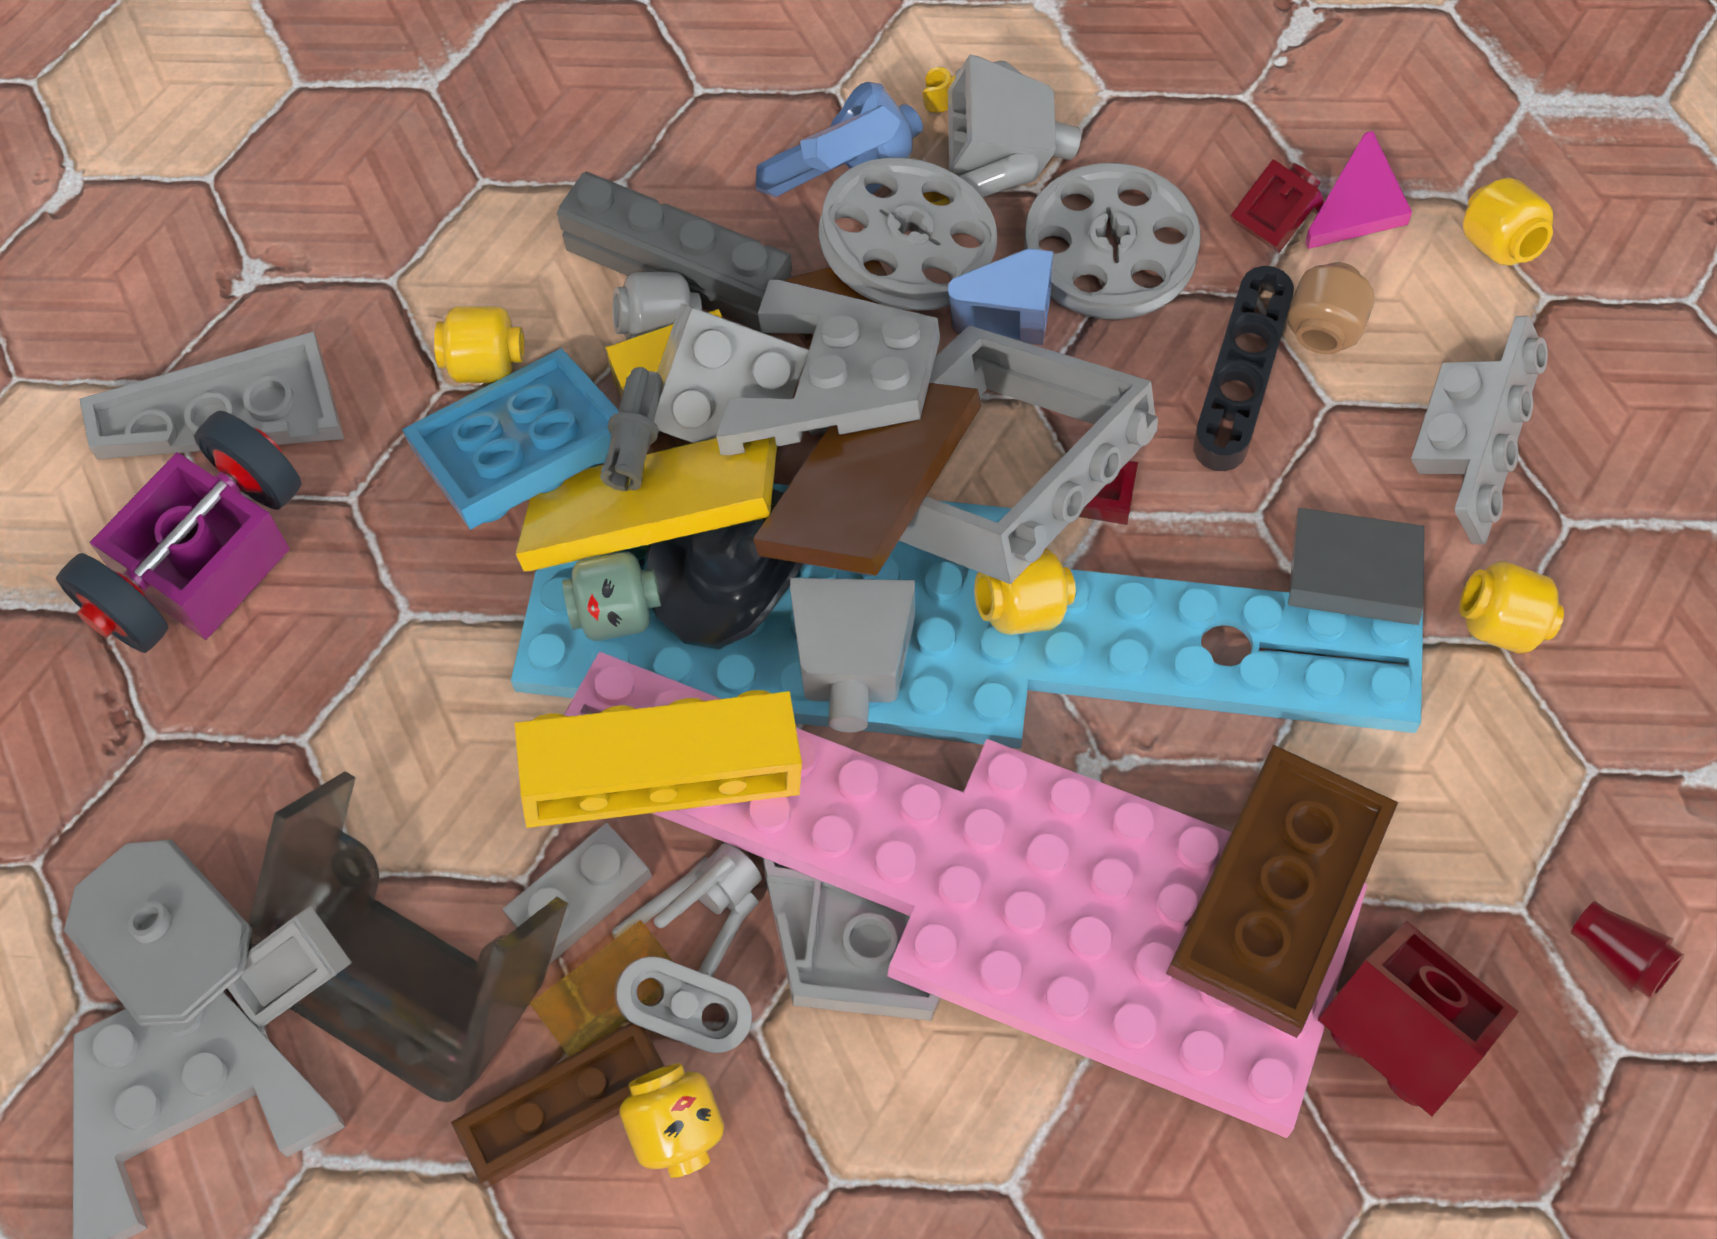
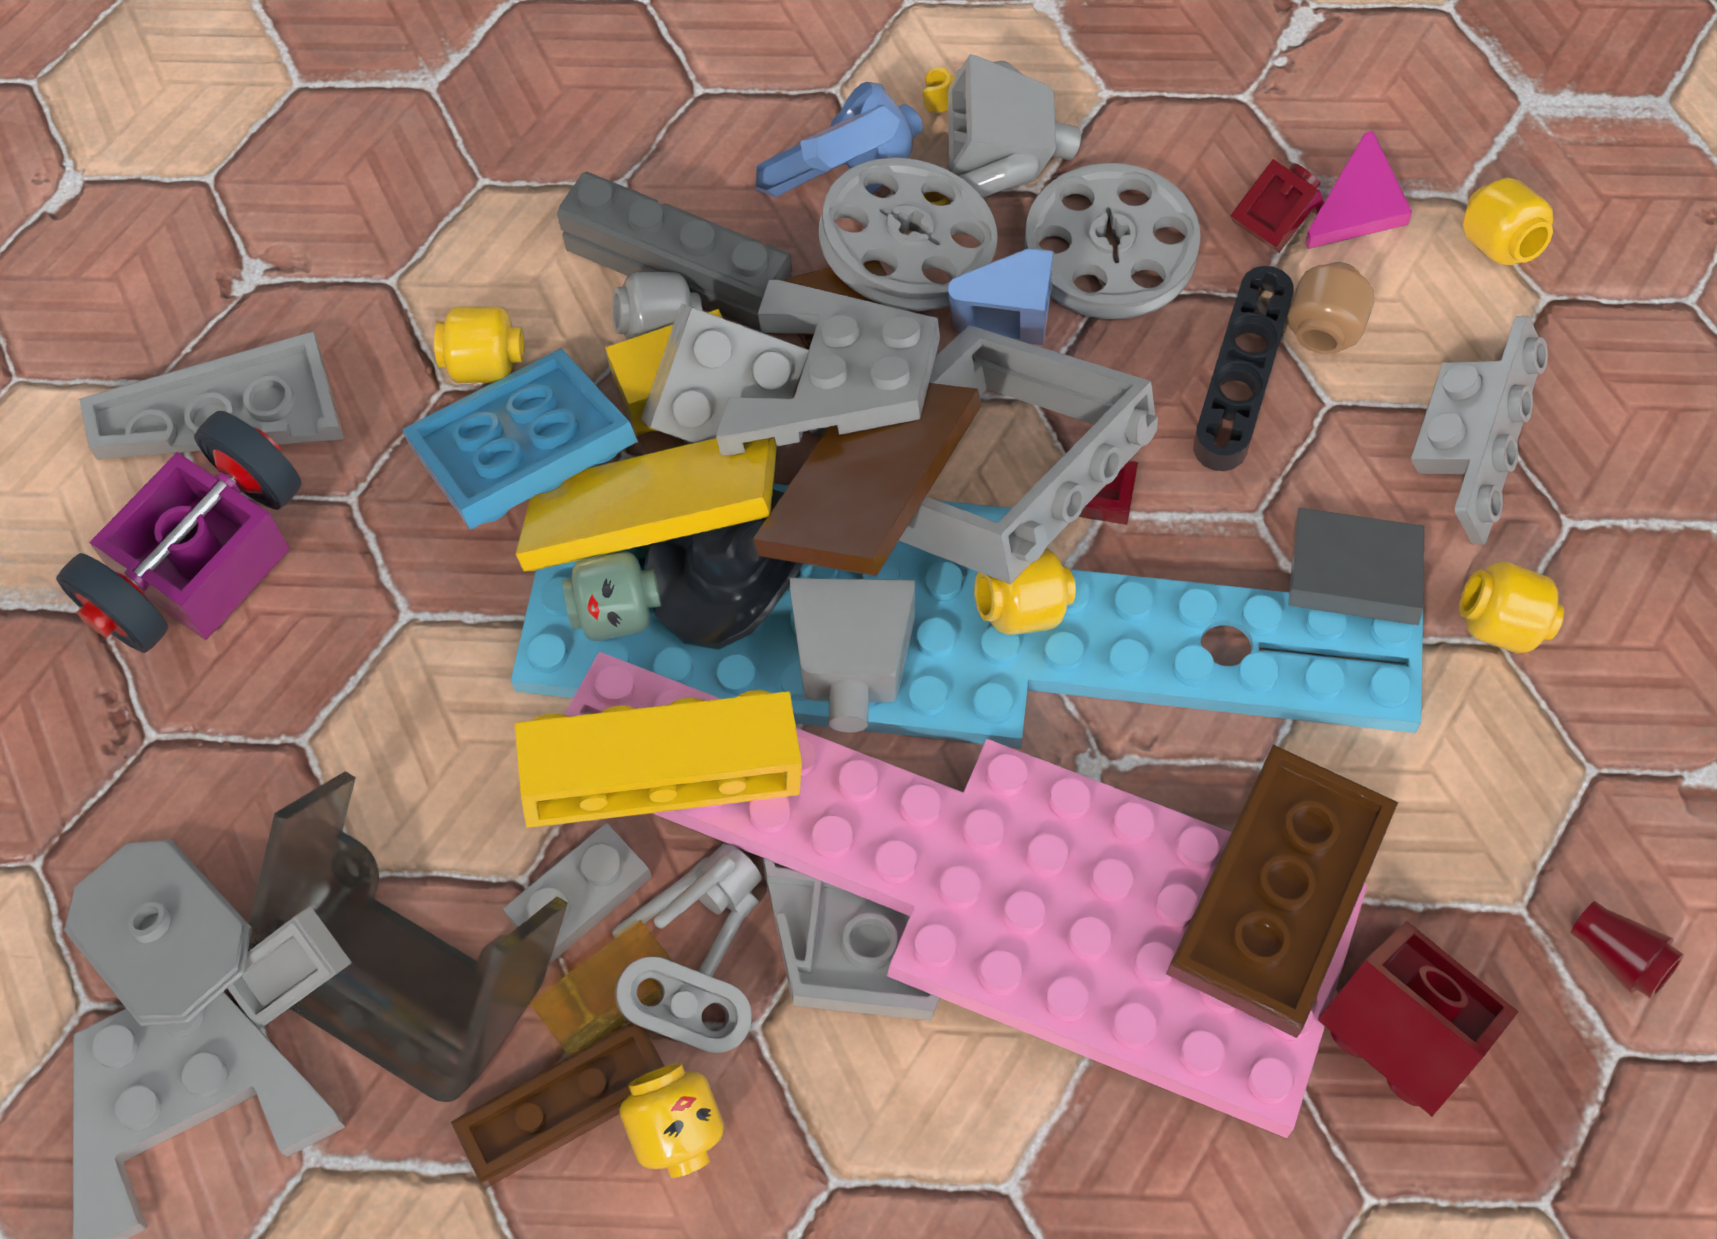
(632, 430): dark grey axle -> none

